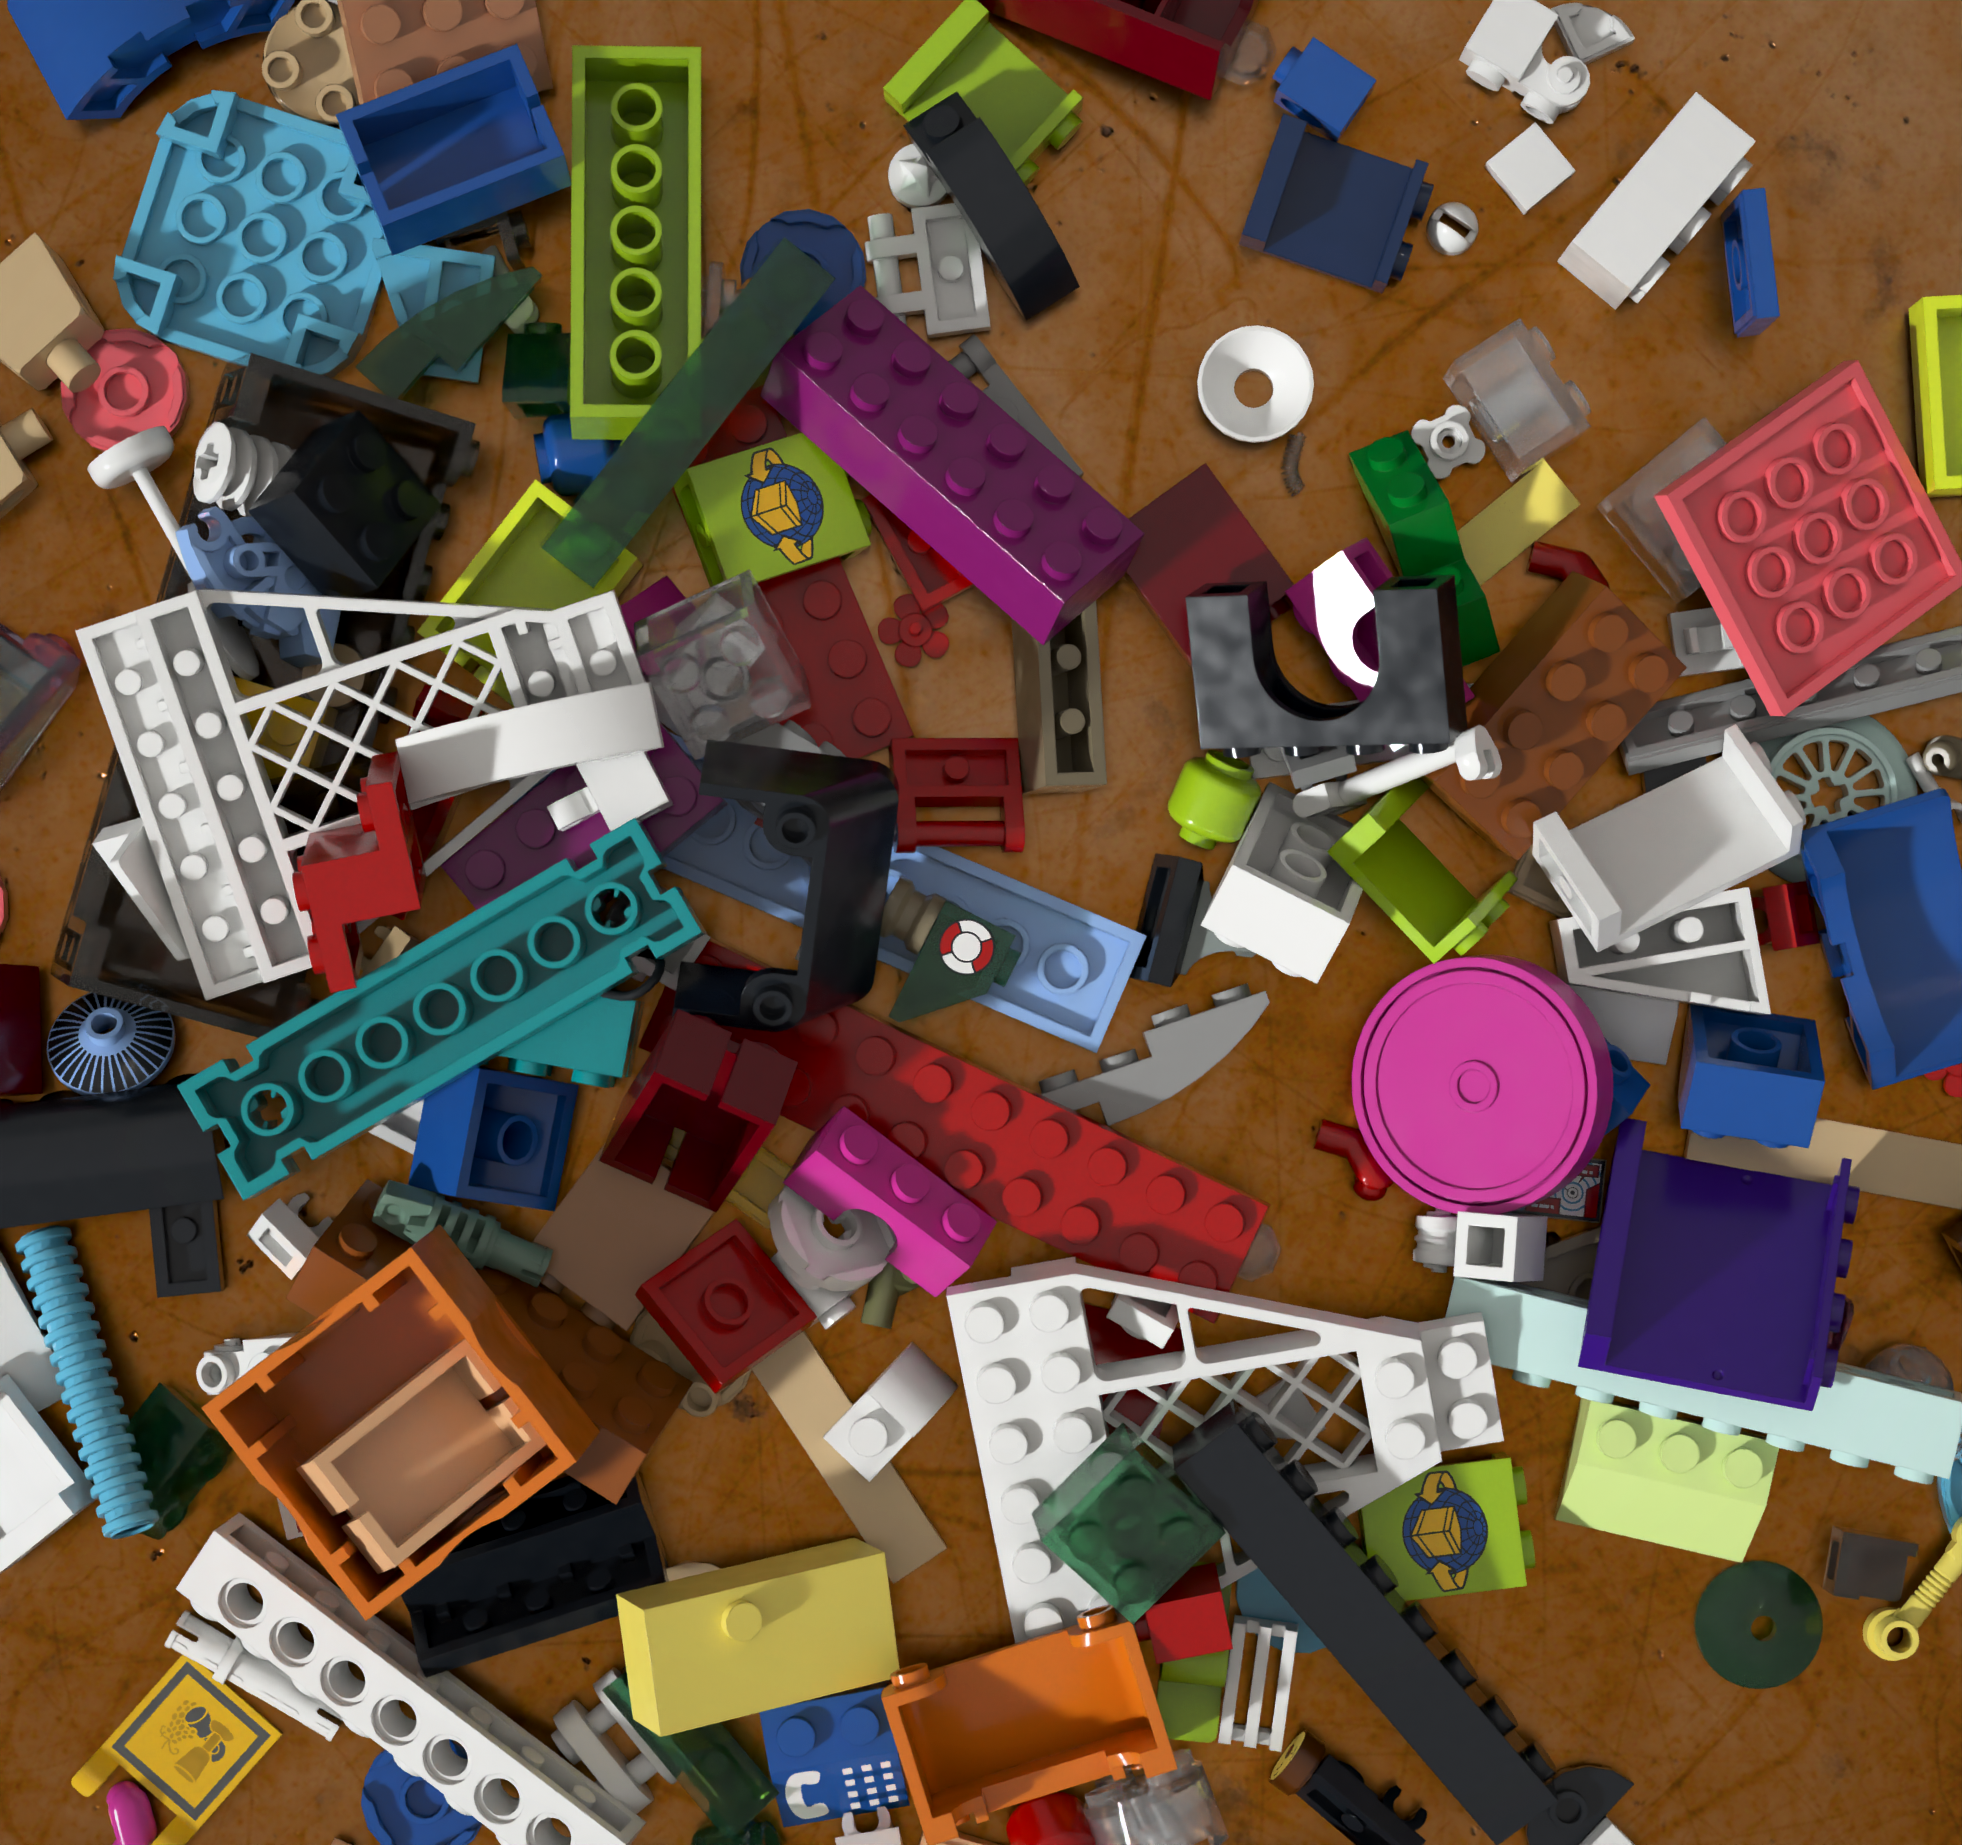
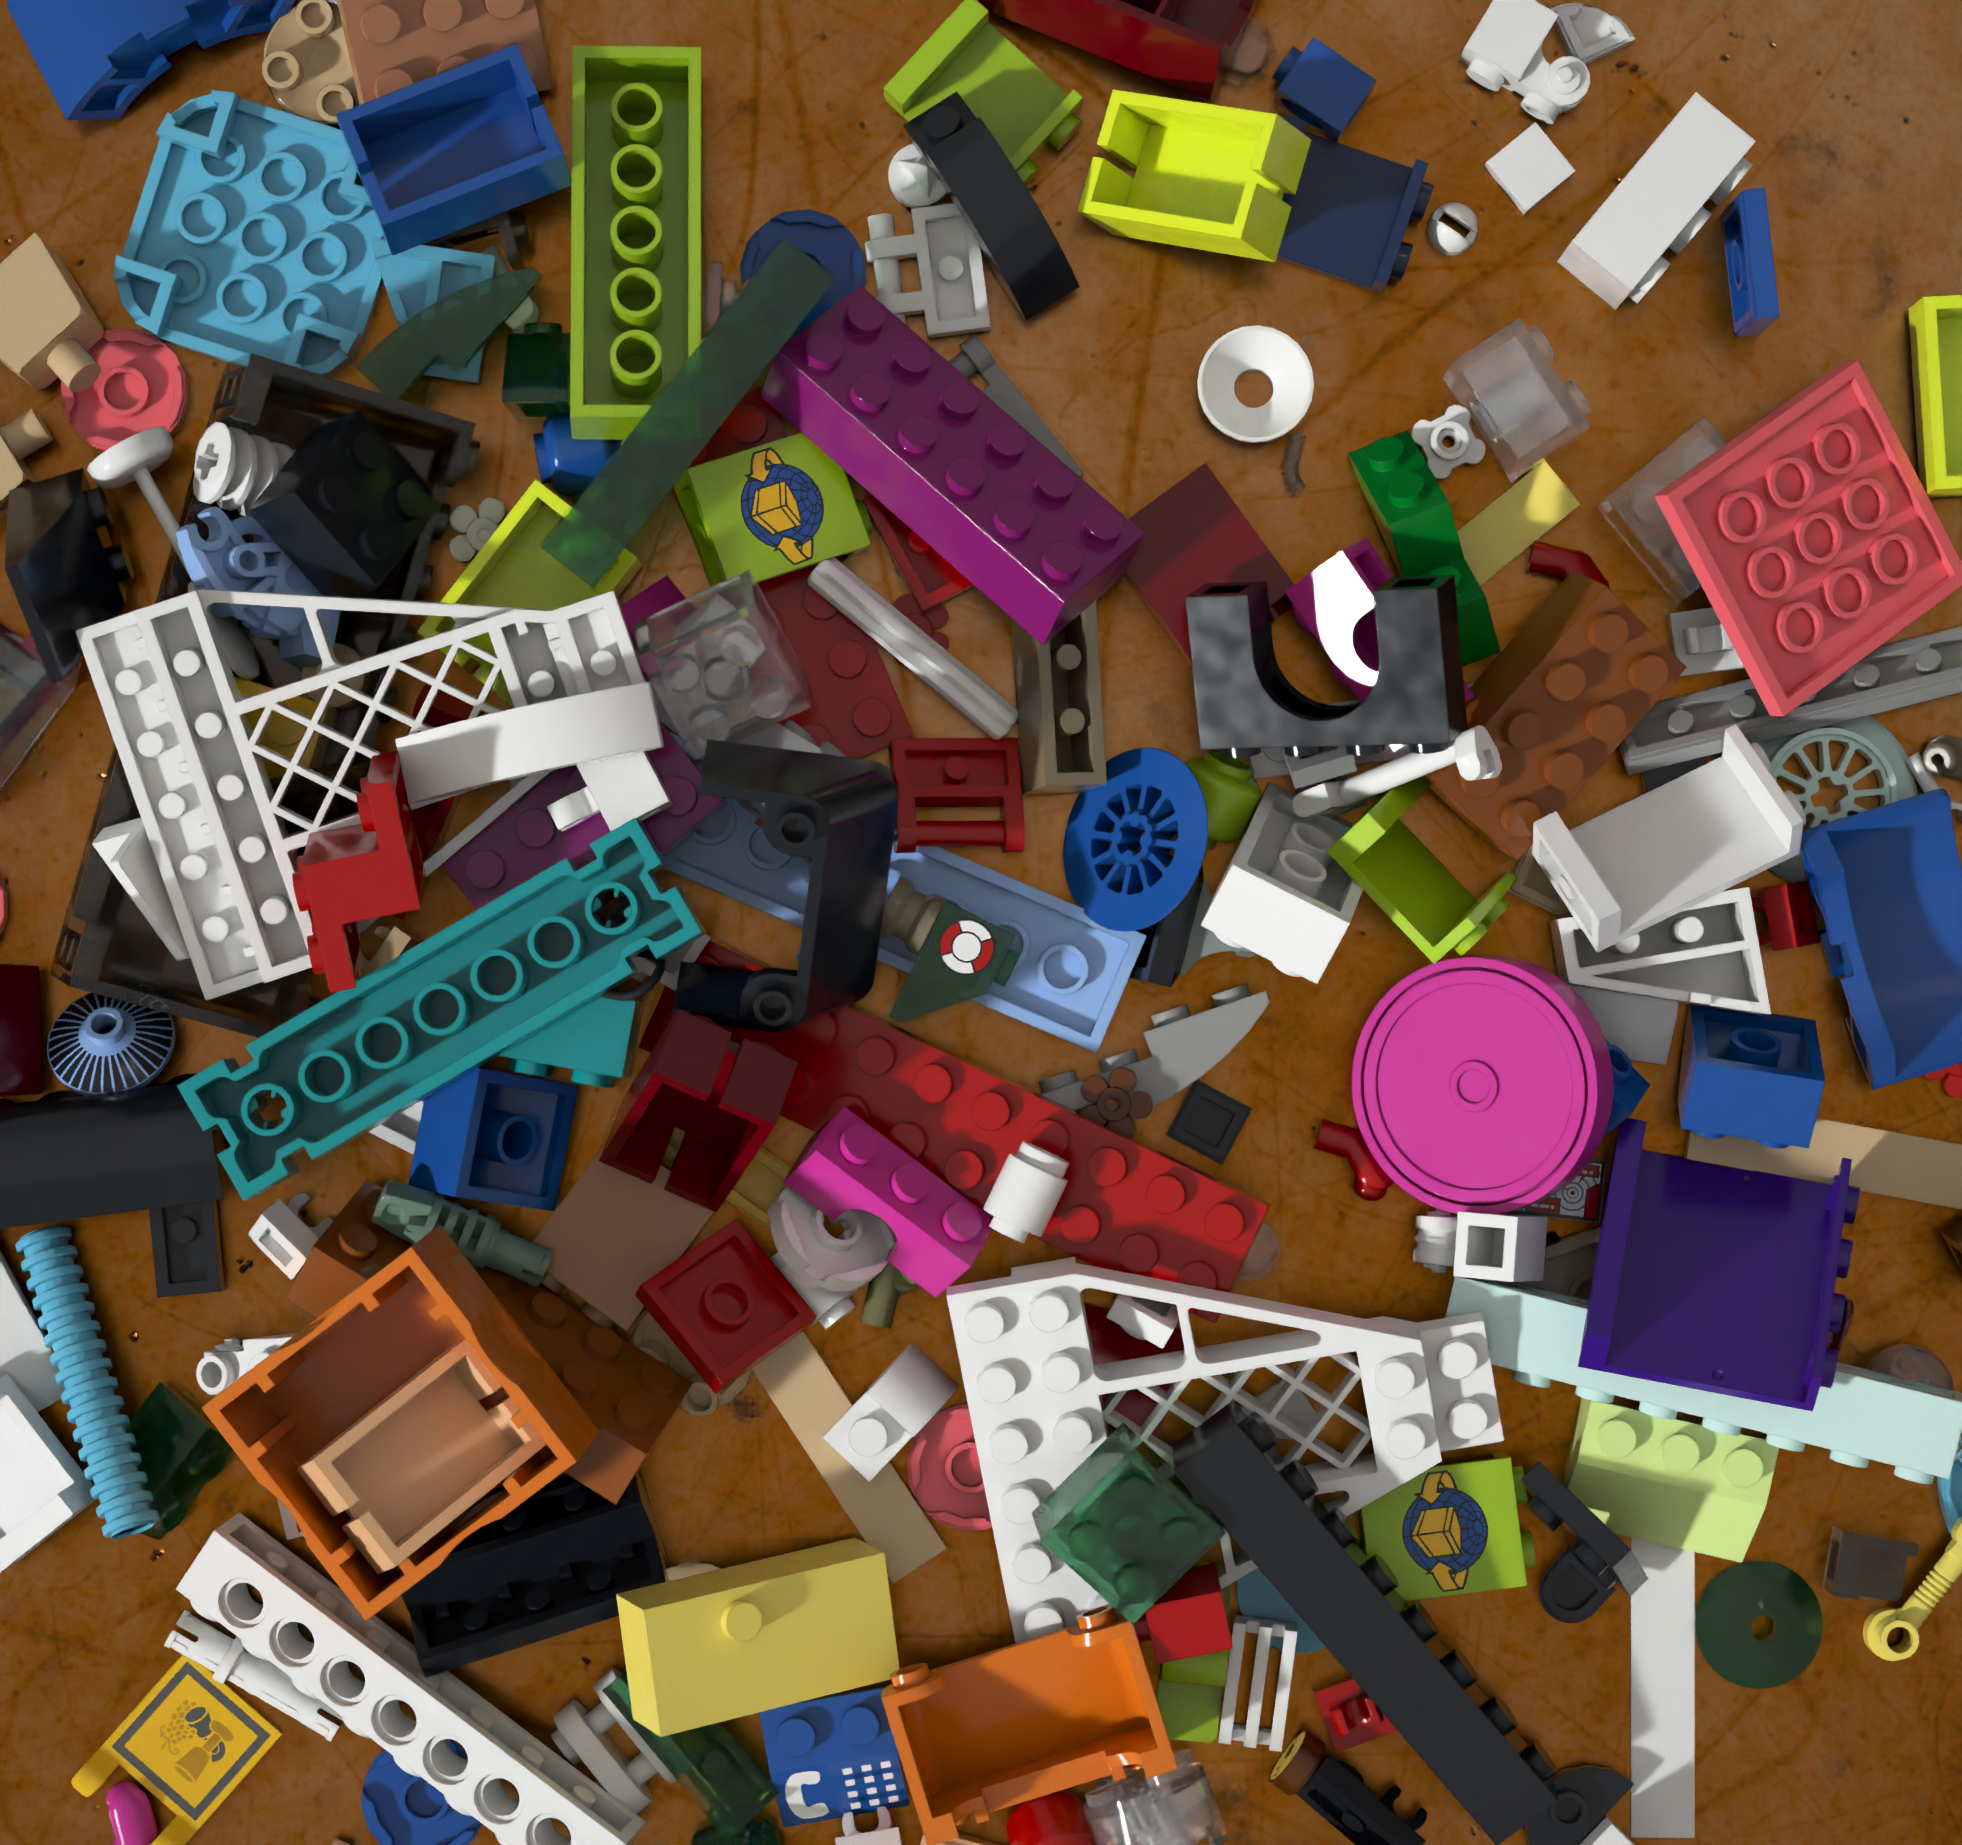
(63, 564): none -> black slope
(477, 529): none -> white plant
(913, 647): none -> white axle
(947, 1471): none -> coral tile
(1026, 1192): none -> white brick
(1114, 1100): none -> reddish brown plant
(1126, 886): none -> blue piece
(1201, 175): none -> neon yellow piece
(1208, 1121): none -> black tile
(1350, 1714): none -> red tile
(1568, 1589): none -> black tile
(1597, 1546): none -> black plate
(1663, 1693): none -> white sticker

